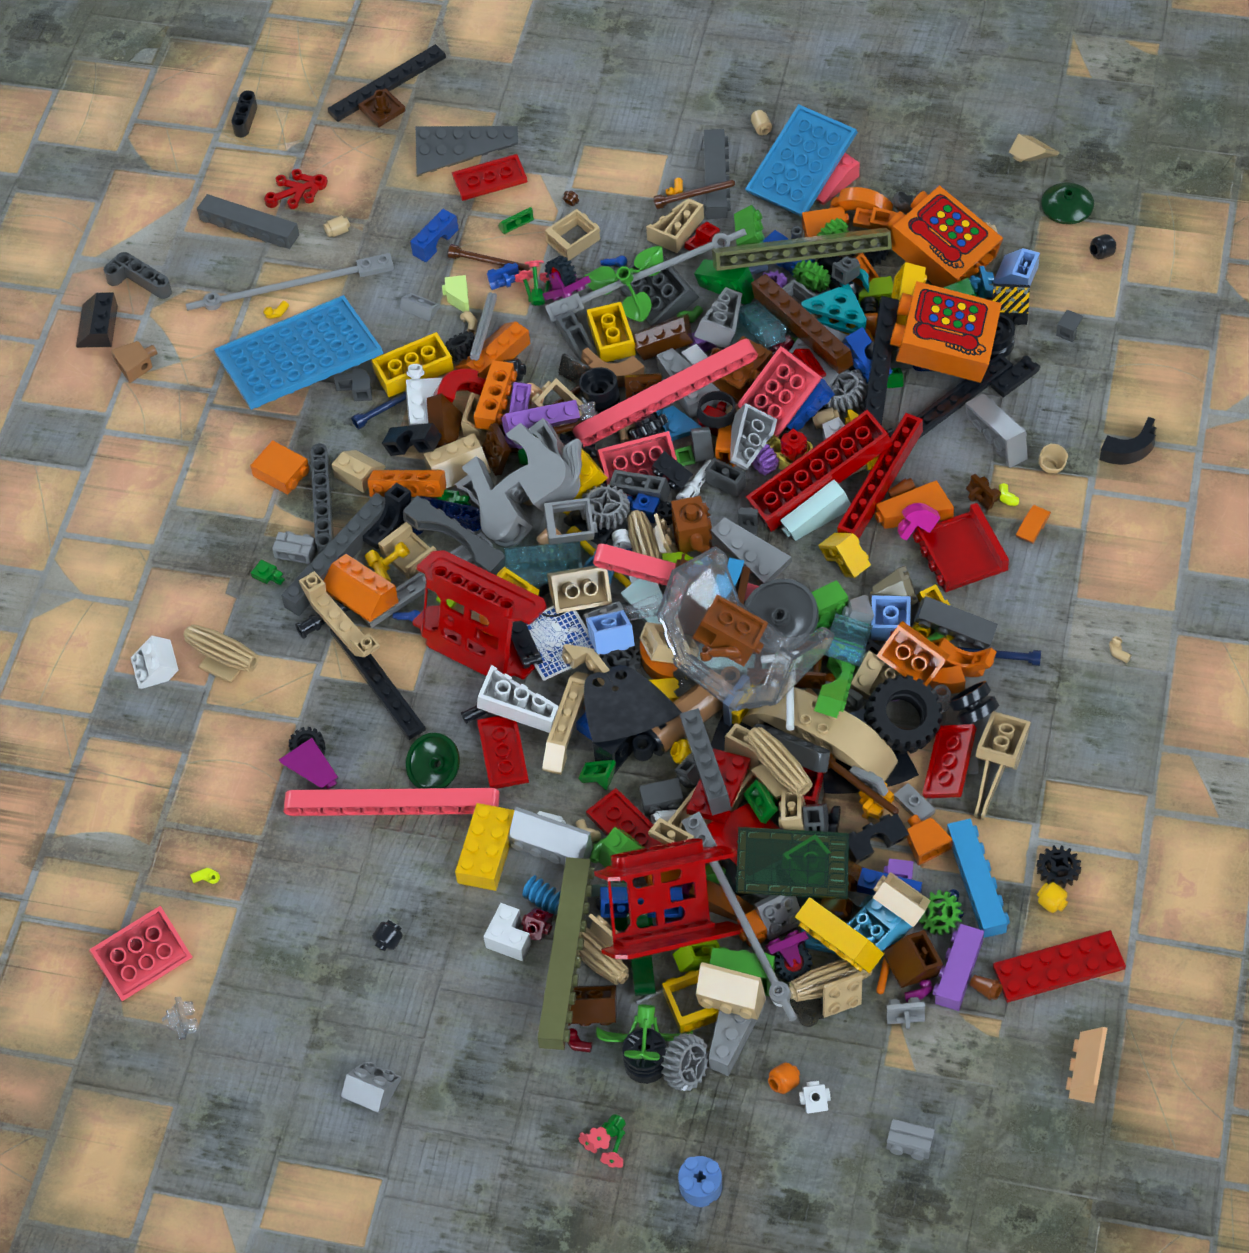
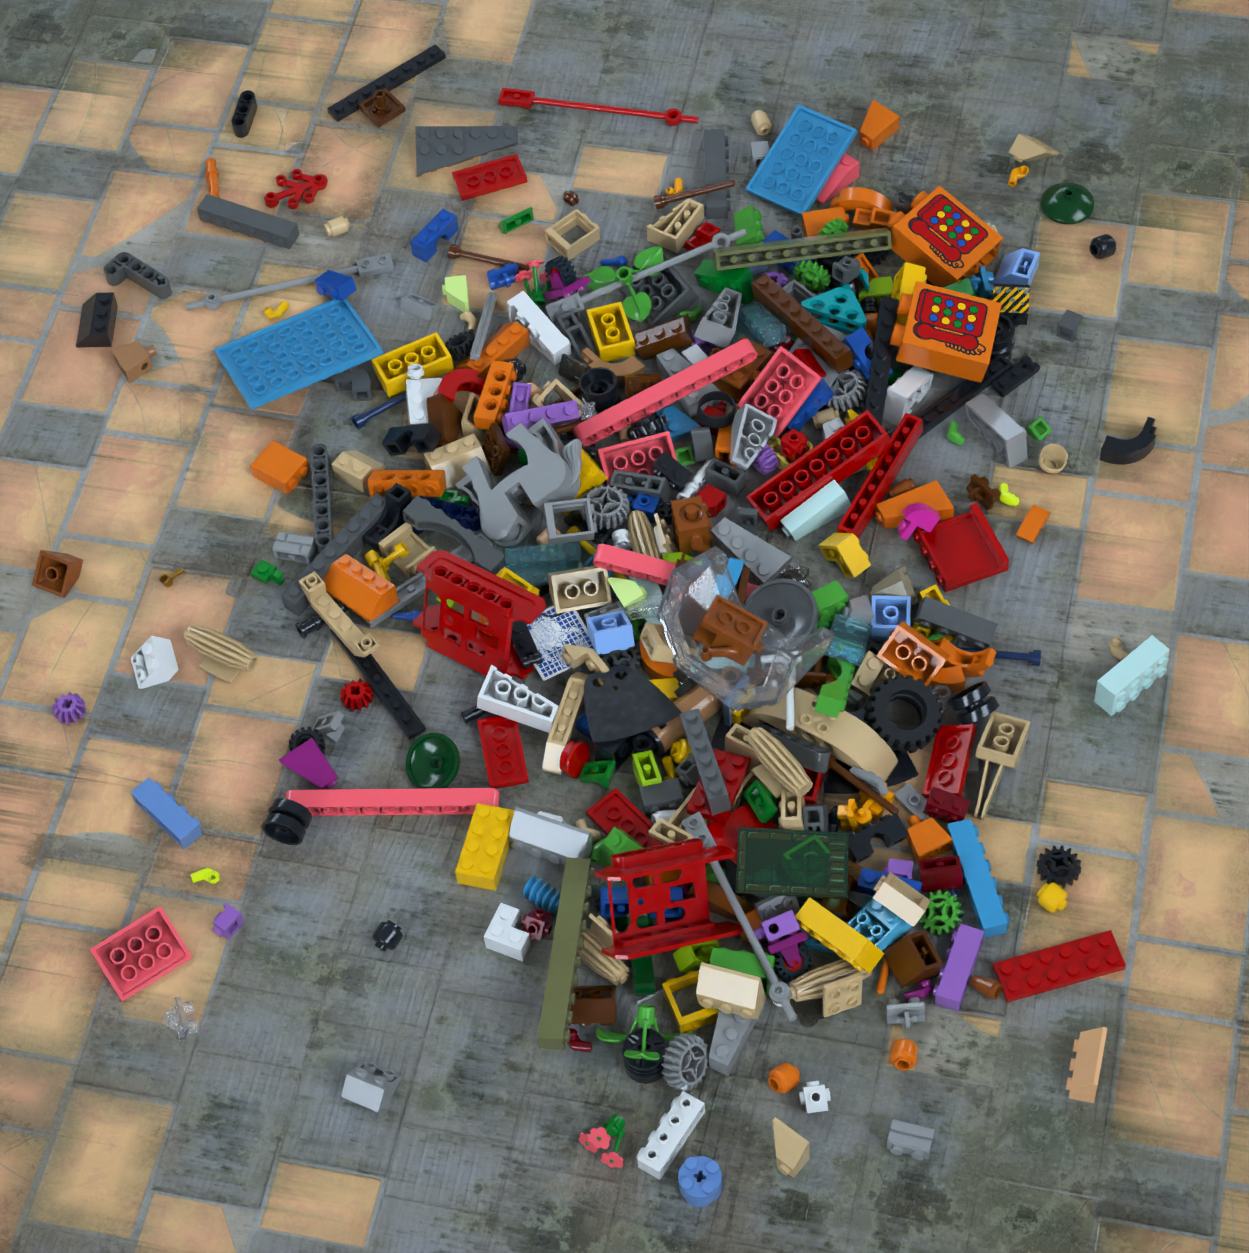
(57, 572): none -> dark orange slope
(69, 708): none -> medium lavender gear
(166, 813): none -> medium blue brick
(169, 578): none -> pearl gold hand
(212, 177): none -> orange pin
(227, 922): none -> medium lavender brick
(286, 821): none -> black wheel
(330, 726): none -> light grey slope
(335, 285): none -> blue brick
(356, 695): none -> red gear
(526, 99): none -> red bar
(542, 331): none -> white wedge
(574, 758): none -> red hat
(627, 591): none -> yellowish green slope
(635, 625): none -> bright green arm
(645, 768): none -> lime slope
(669, 768): none -> yellow arm
(670, 1135): none -> white brick
(714, 499): none -> red slope
(758, 152): none -> light grey brick
(785, 924): none -> medium lavender torso
(790, 1149): none -> tan slope
(798, 574): none -> clear smoke plate
(852, 816): none -> light orange hips
(878, 125): none -> orange slope
(904, 1054): none -> orange head
(906, 392): none -> white wedge
(940, 874): none -> dark red brick
(946, 806): none -> dark red brick
(953, 435): none -> bright green arm
(1017, 173): none -> light orange arm
(1038, 429): none -> bright green slope
(1132, 675): none -> light aqua brick

